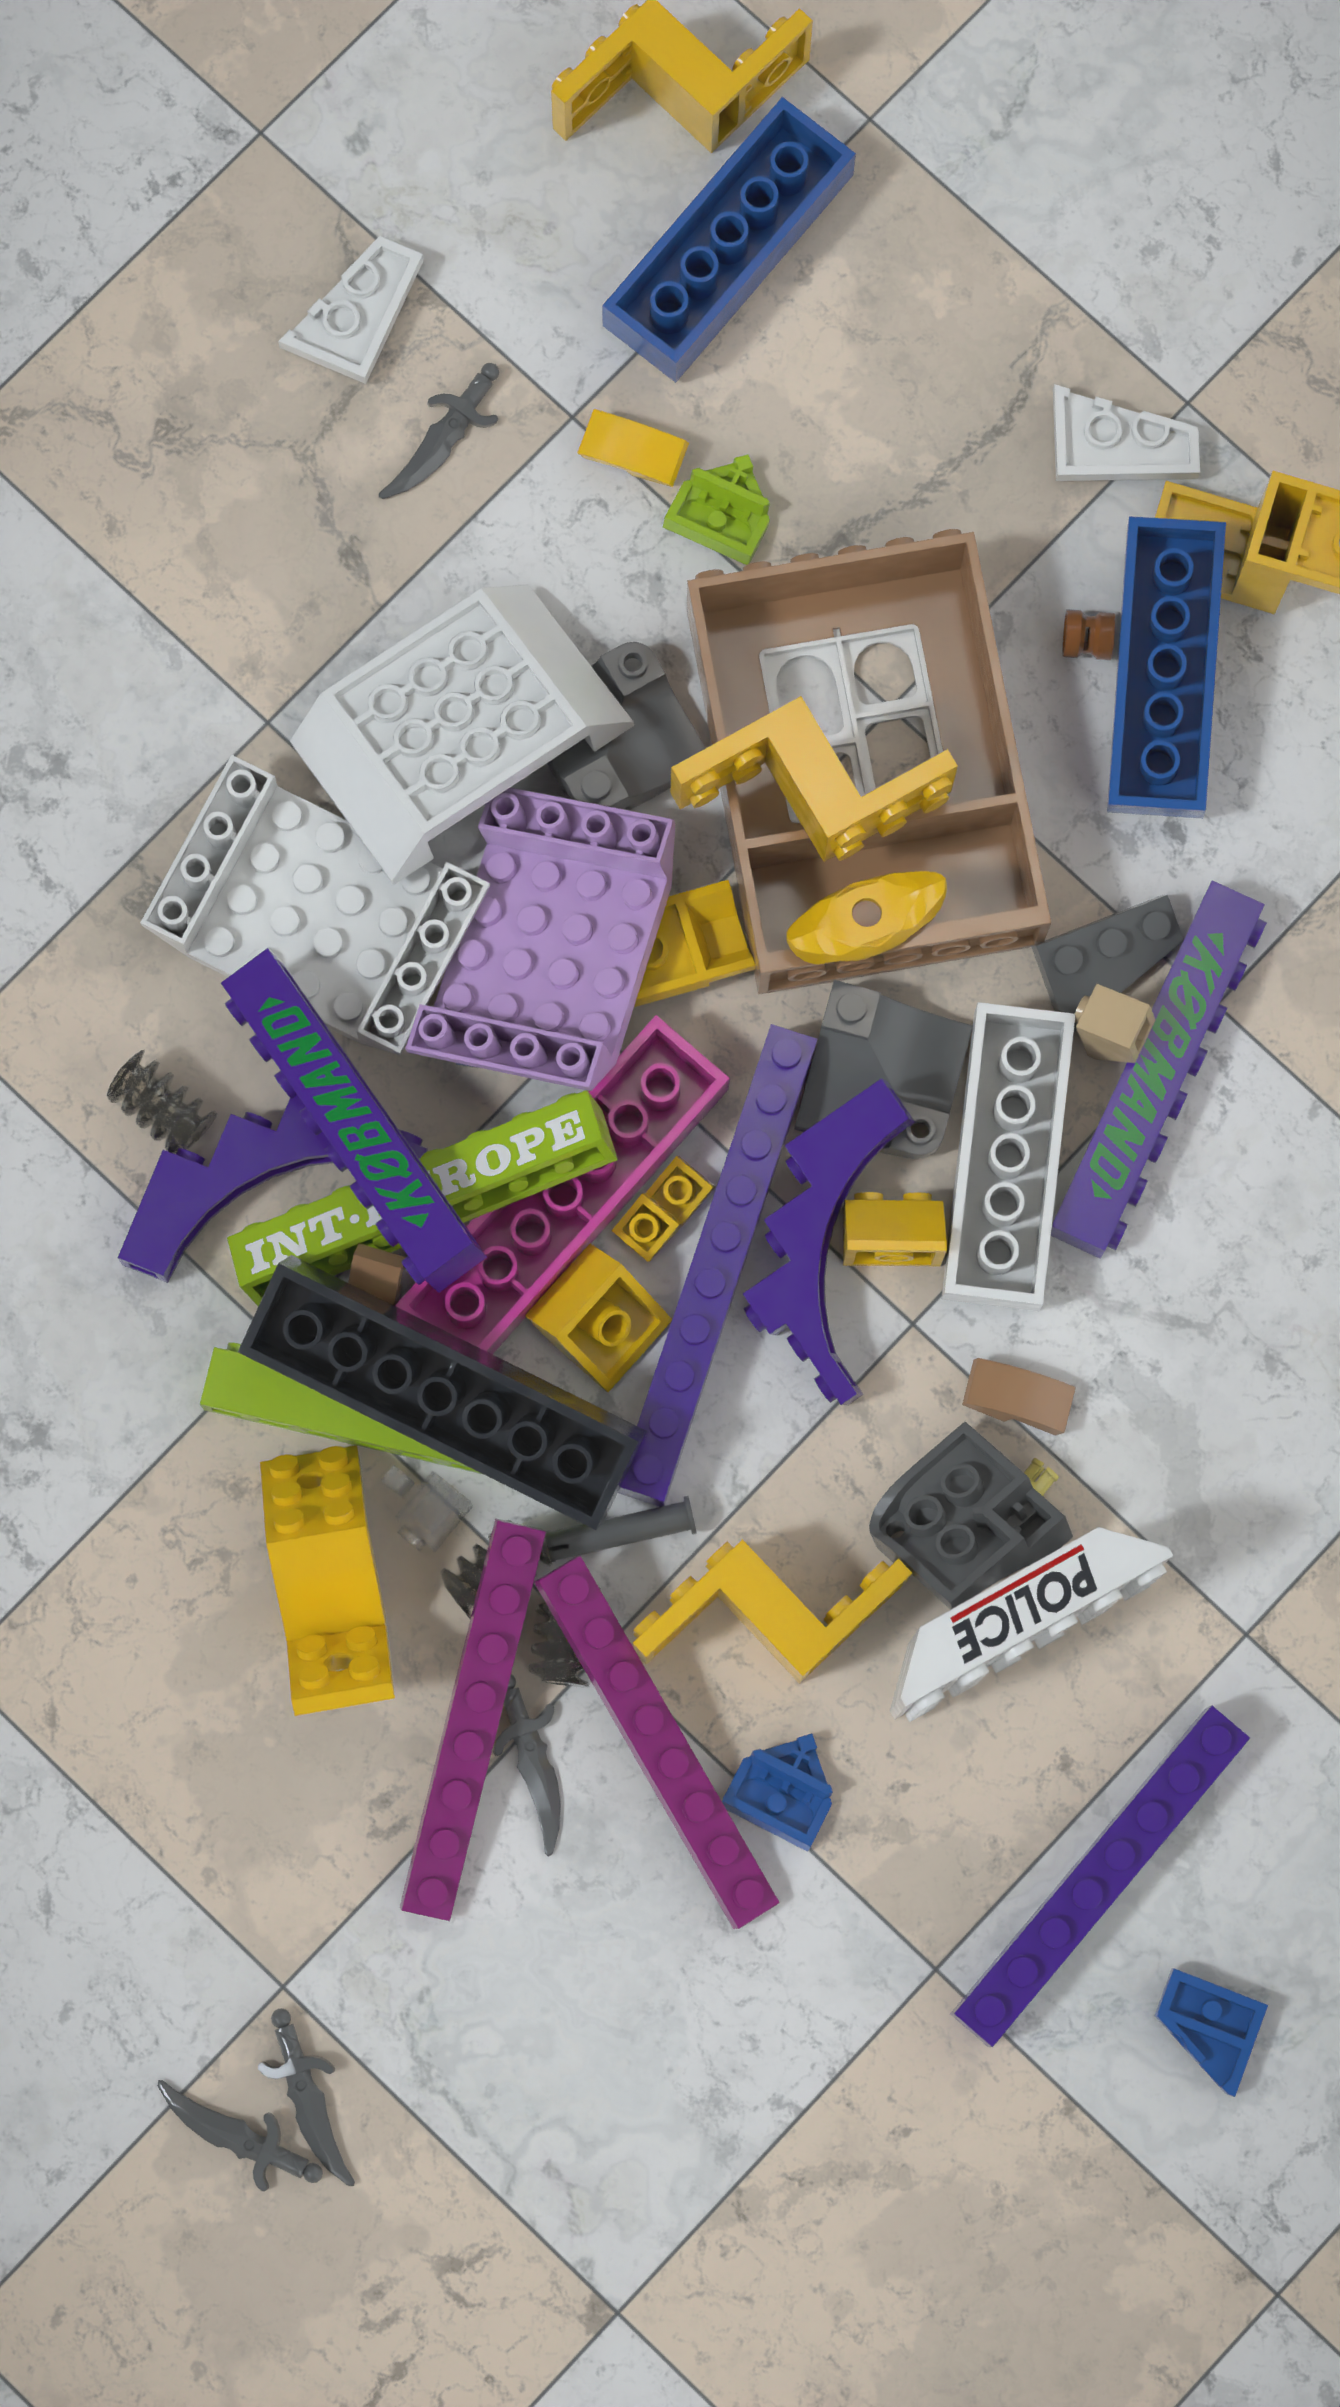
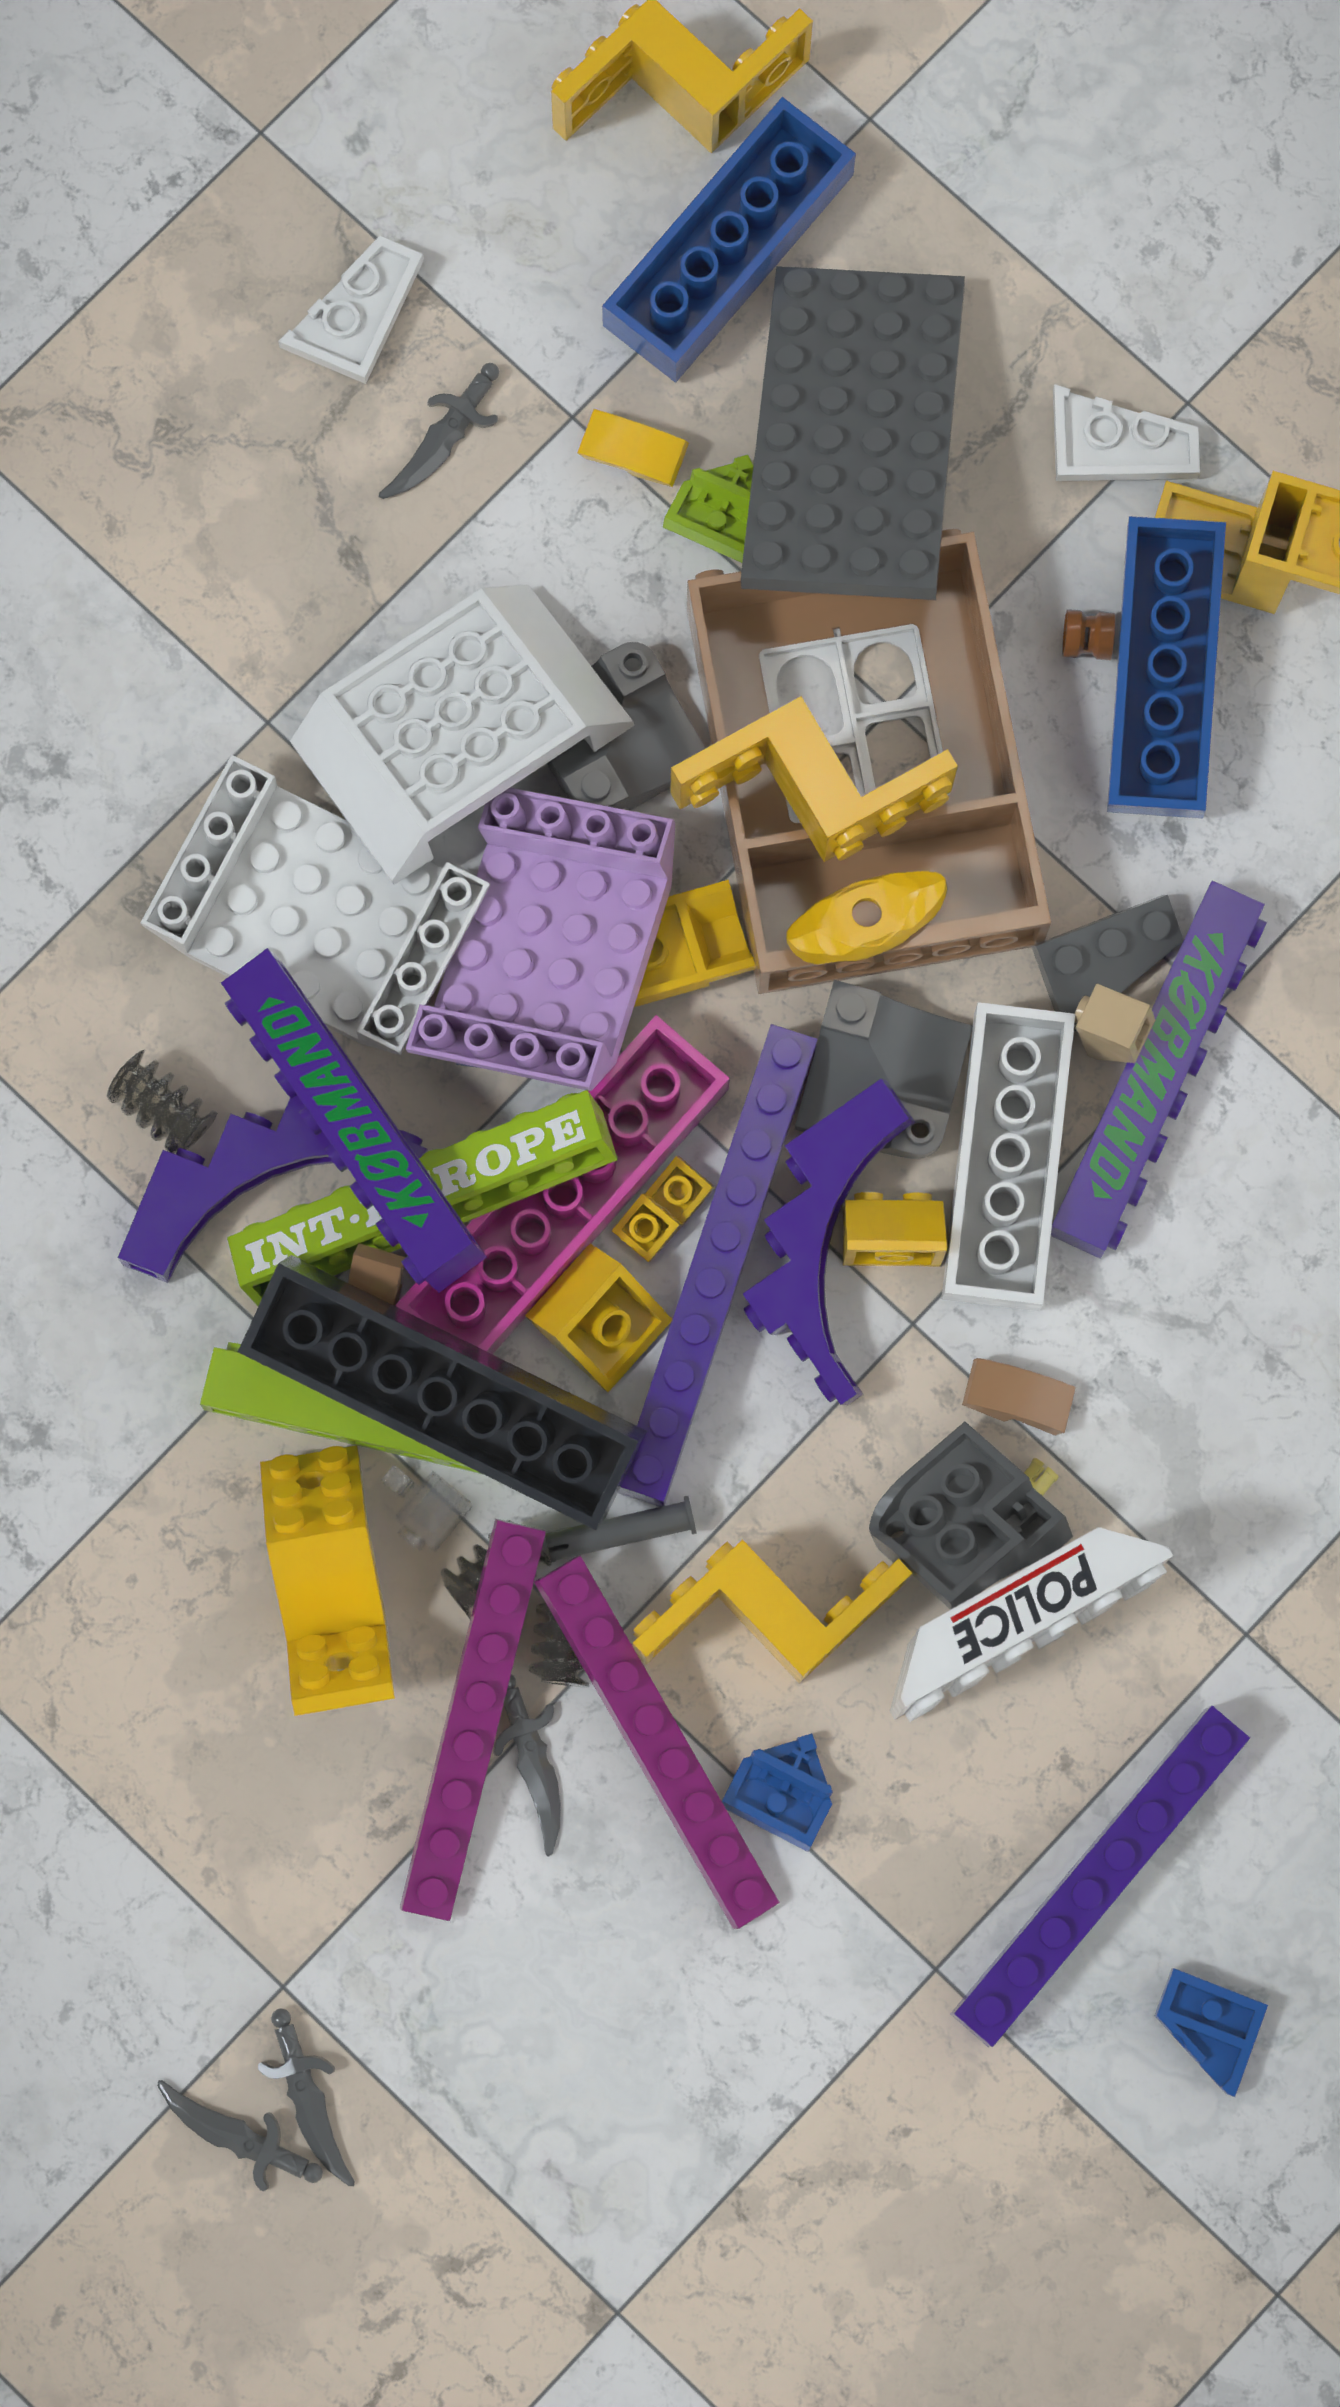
(854, 433): none -> dark grey plate

